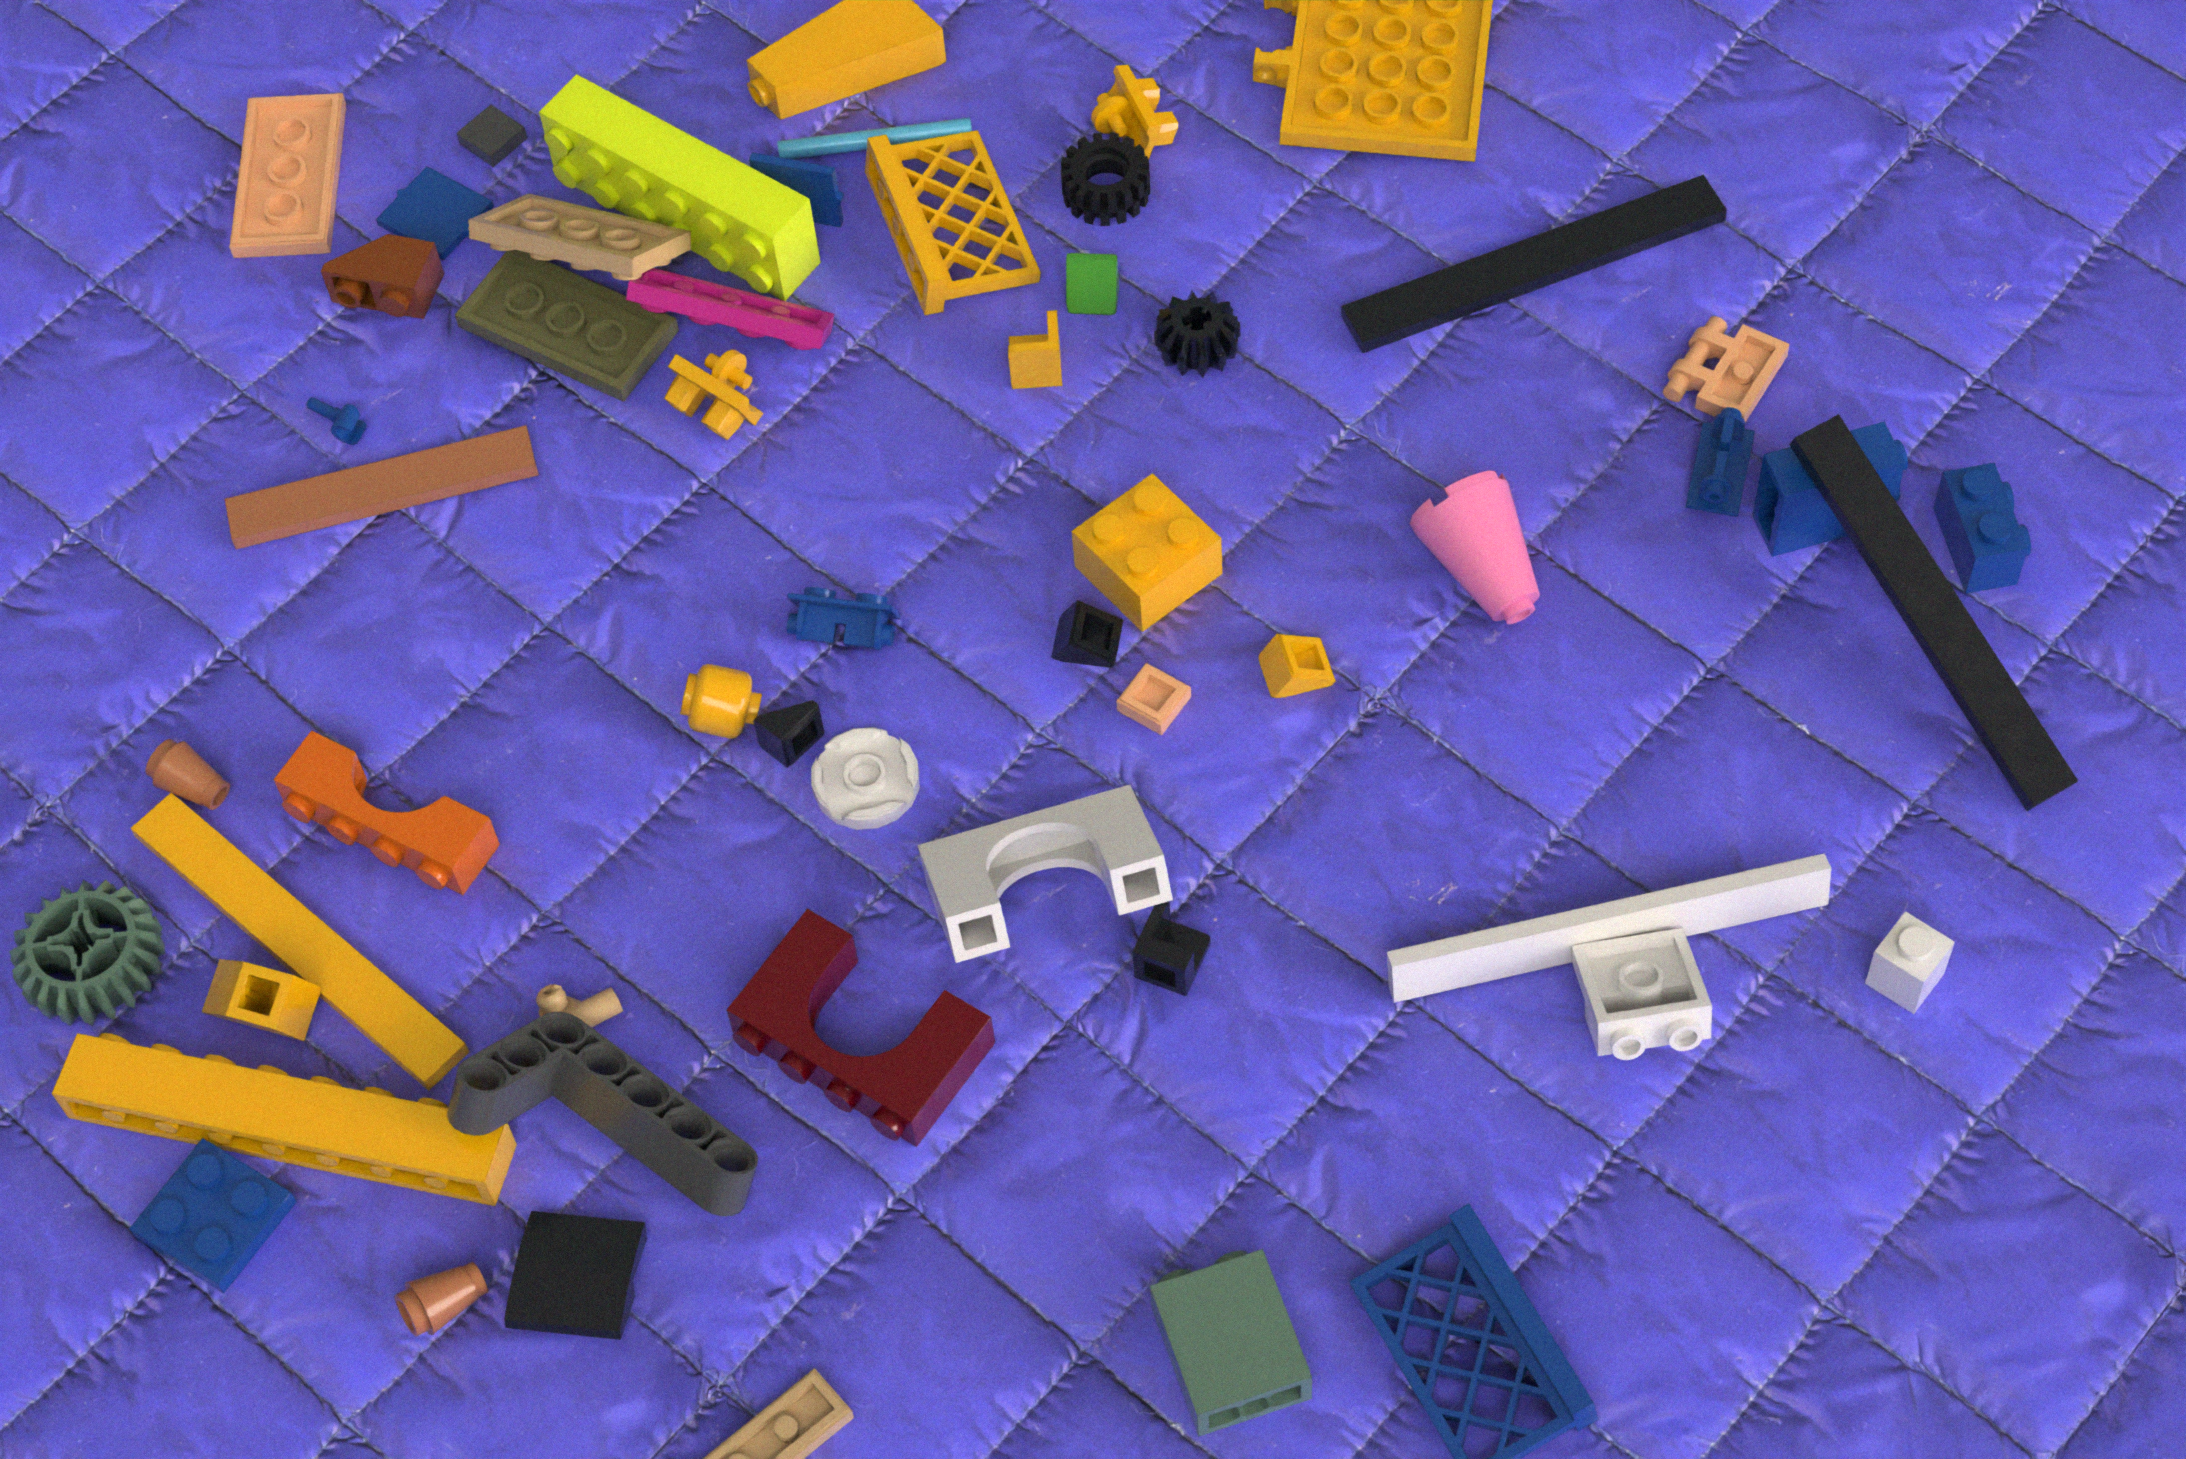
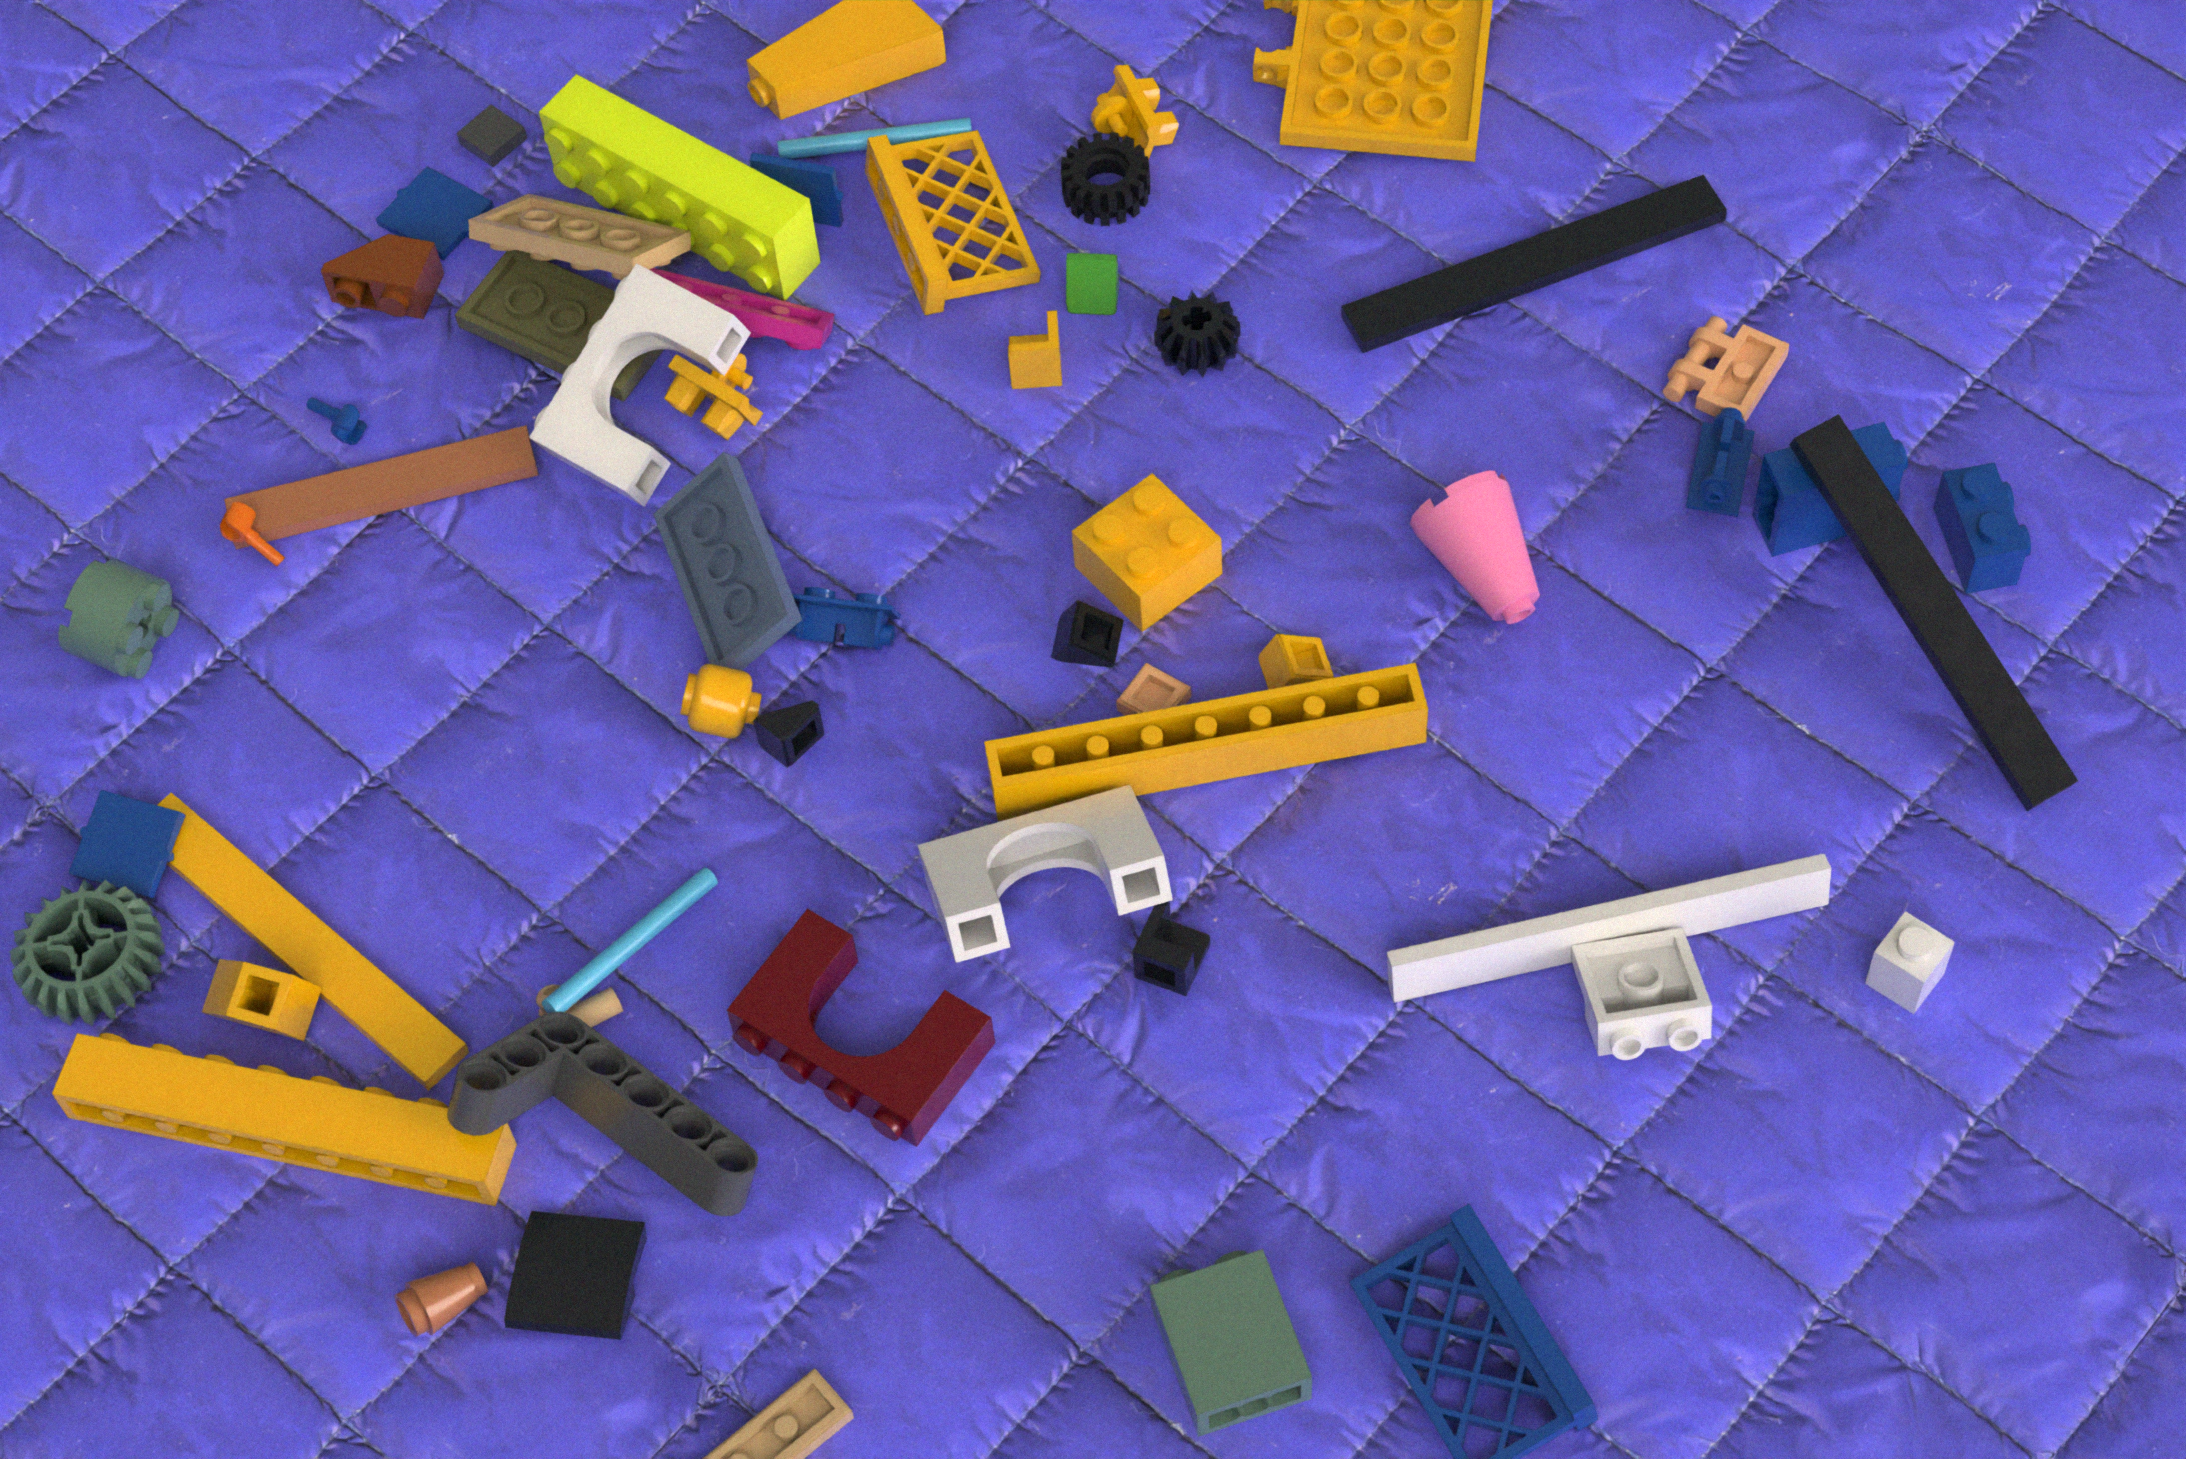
(117, 617): none -> sand green brick
(127, 843): none -> blue piece
(186, 774): nougat cone -> none
(213, 1215): blue plate -> none
(237, 528): none -> orange hand
(288, 176): light nougat tile -> none
(439, 842): orange arch -> none
(630, 942): none -> medium azure bar
(643, 317): none -> white arch
(727, 565): none -> sand blue plate
(865, 778): white tile -> none
(1209, 740): none -> yellow brick

